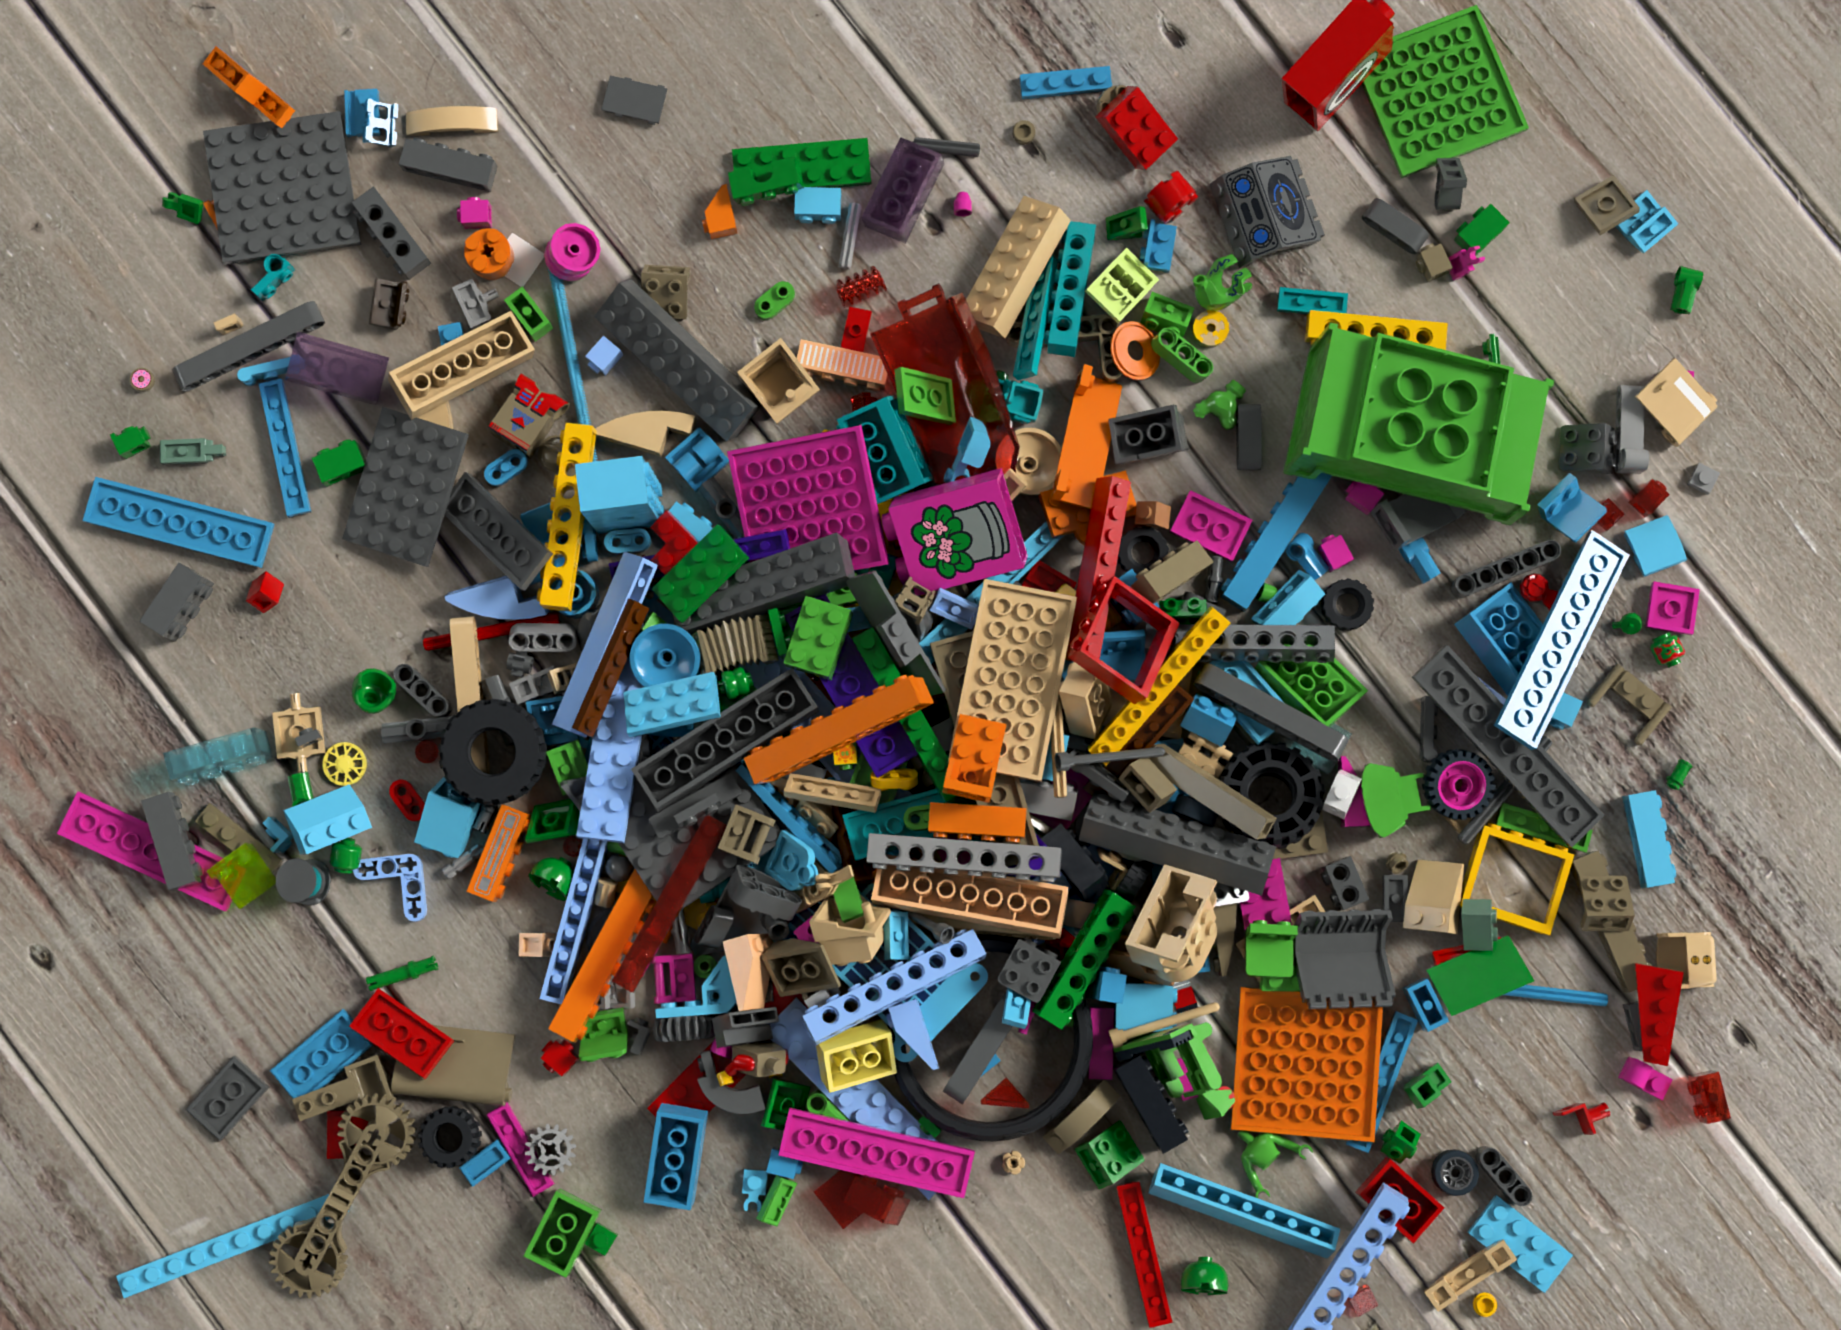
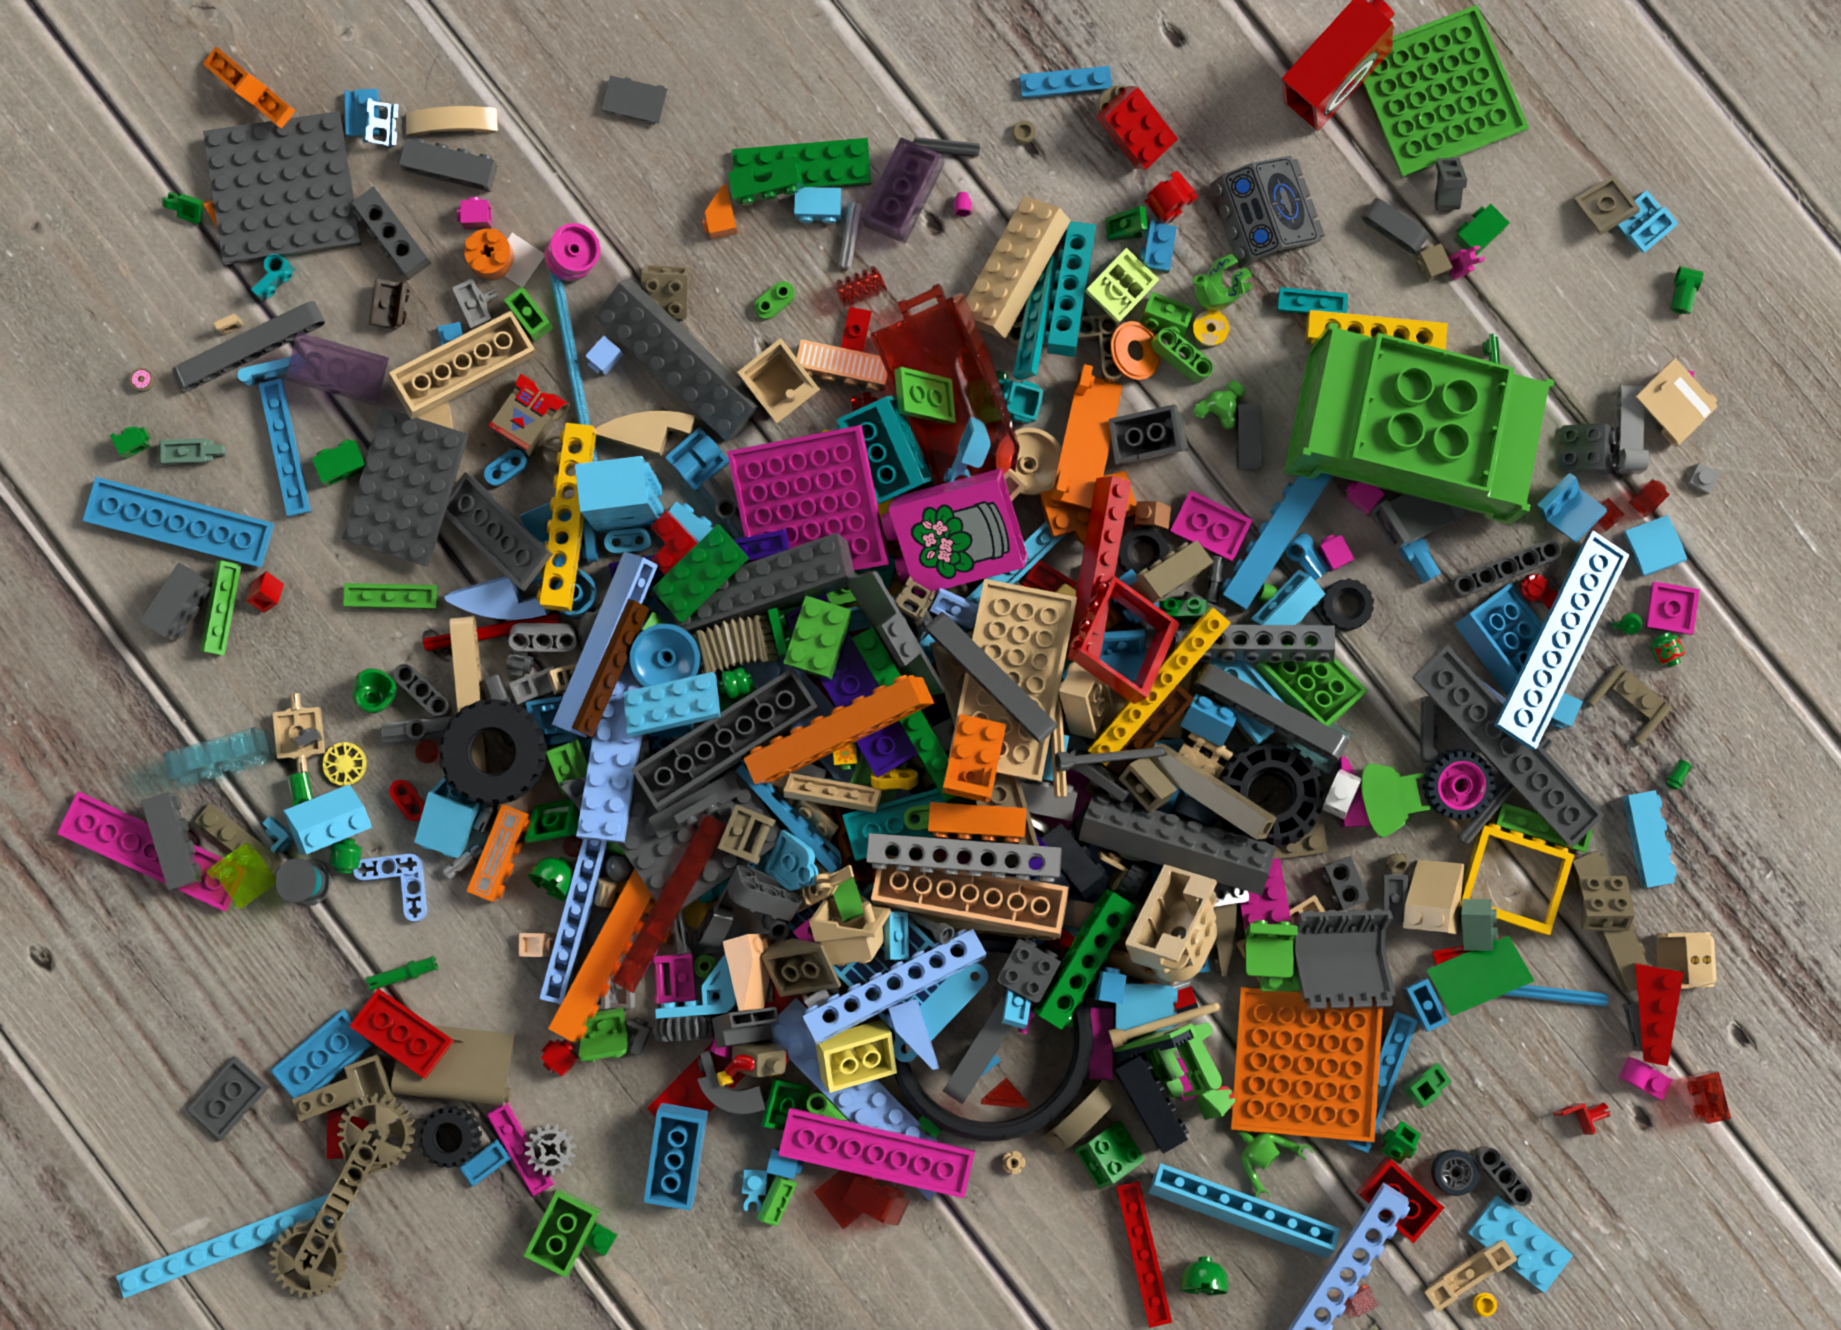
(220, 607): none -> bright green plate
(390, 596): none -> bright green plate
(991, 677): none -> dark grey beam

